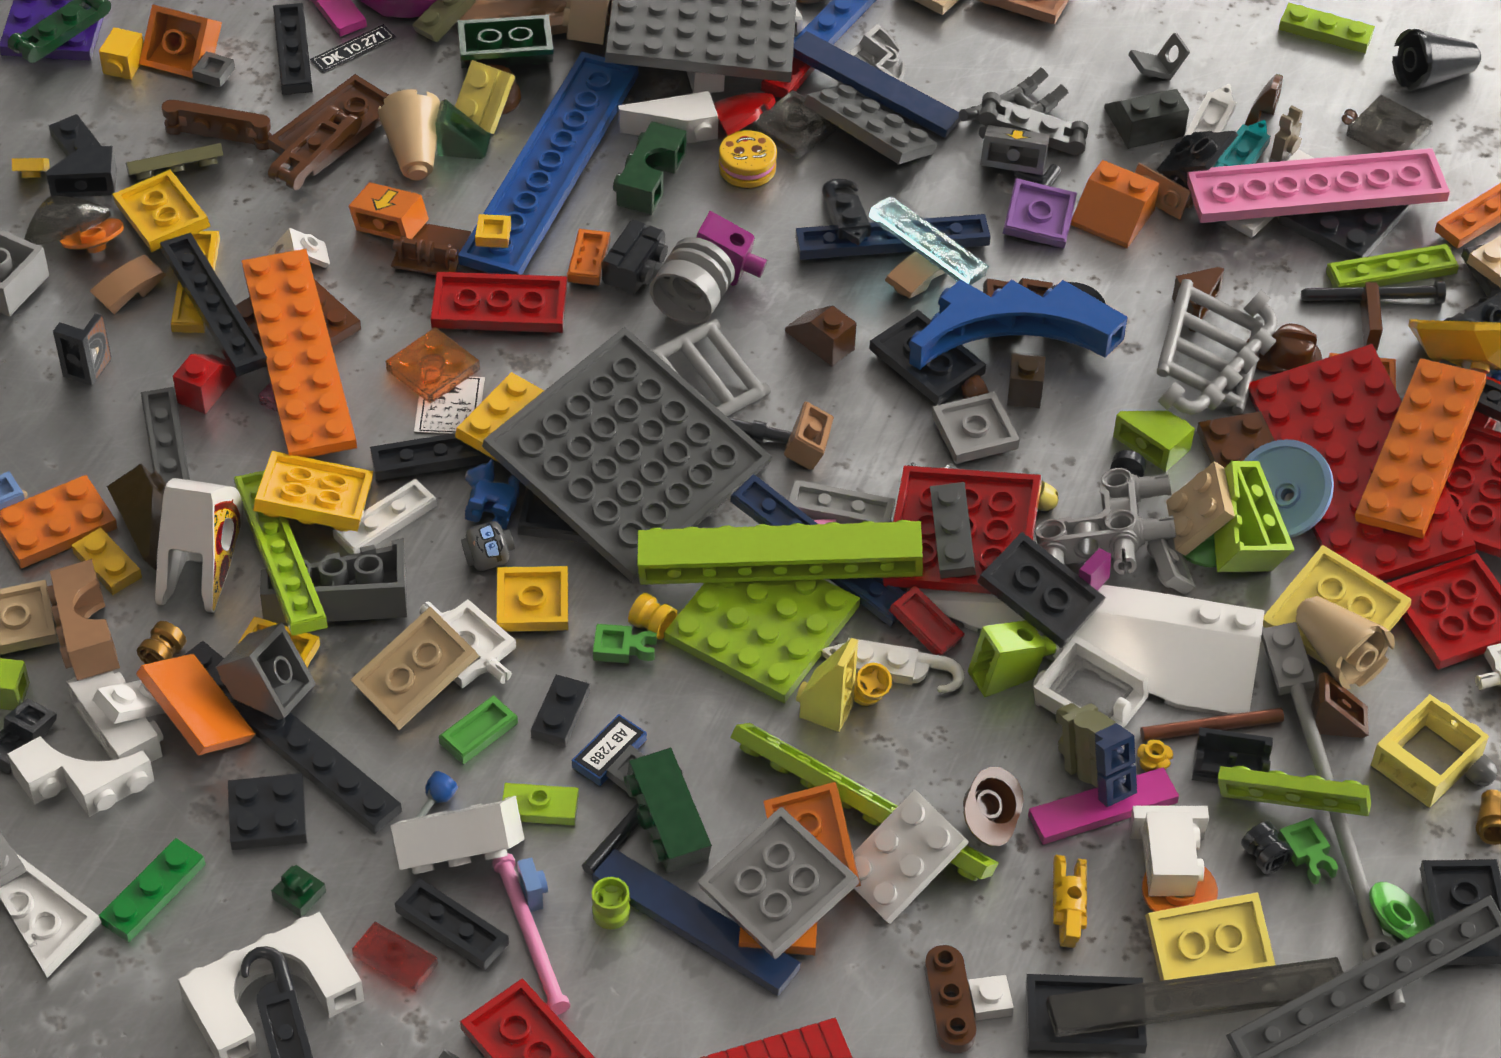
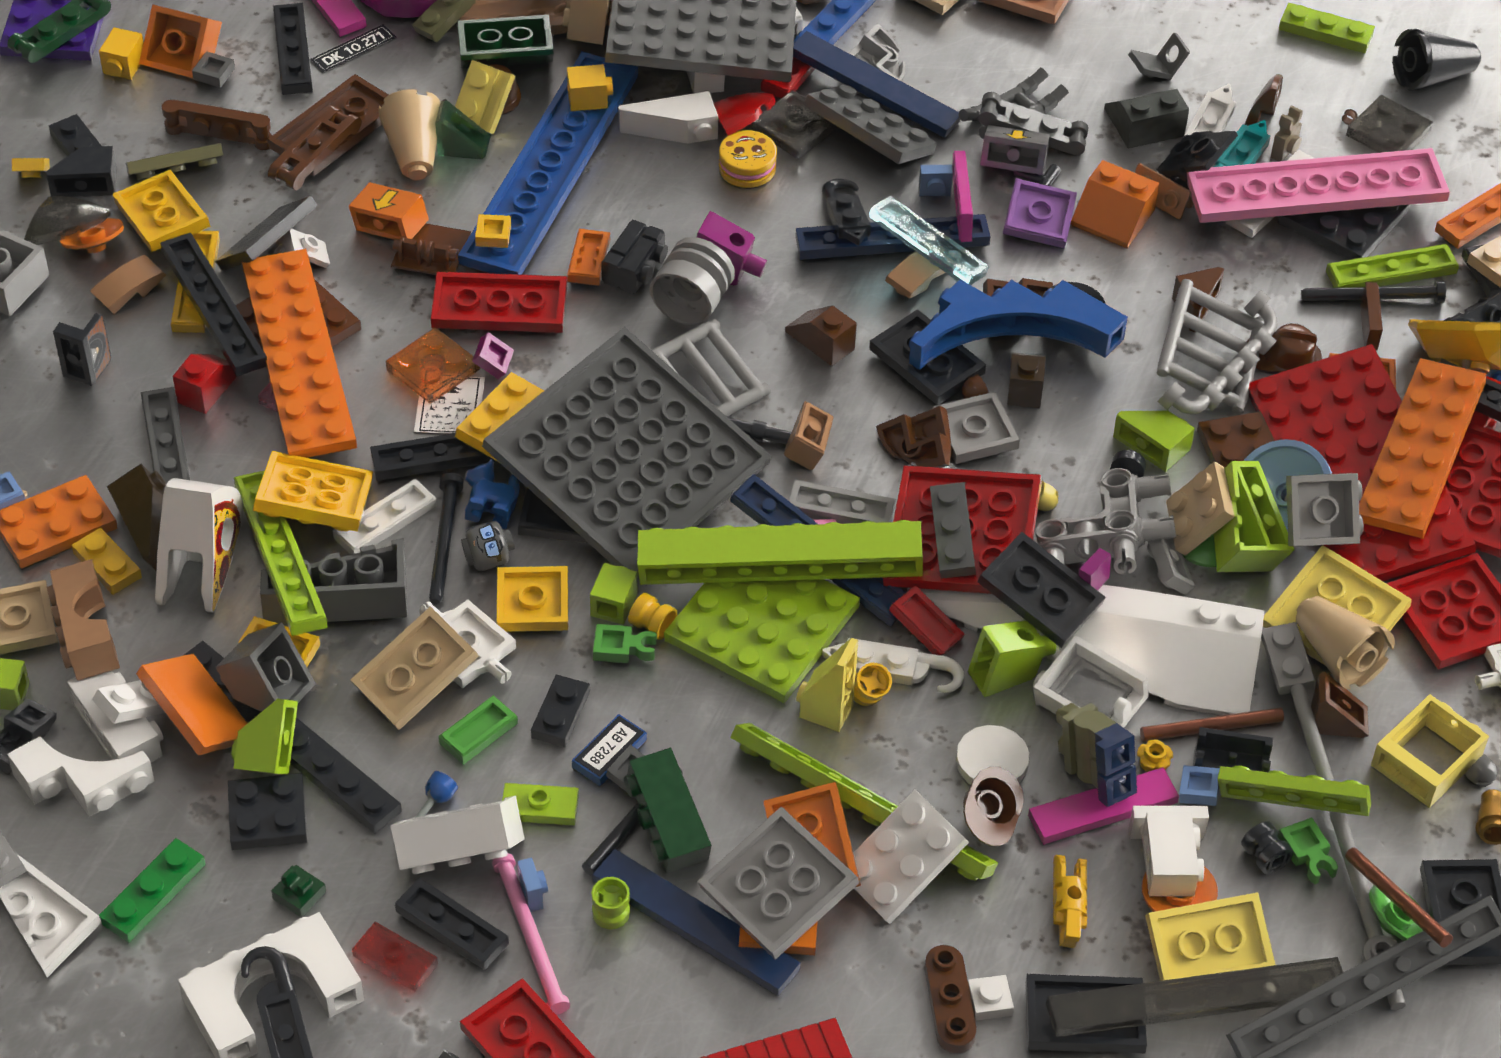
(164, 642): pearl gold wheel -> none
(266, 233): none -> black tile
(267, 739): none -> lime slope
(451, 485): none -> black bar
(493, 355): none -> magenta tile
(588, 87): none -> yellow brick
(613, 593): none -> lime brick
(642, 179): dark green arch -> none
(919, 438): none -> reddish brown brick
(935, 180): none -> medium blue plate
(962, 196): none -> dark pink tile
(992, 747): none -> white tile
(1199, 785): none -> medium blue plate
(1324, 509): none -> light grey plate
(1399, 897): none -> copper bar

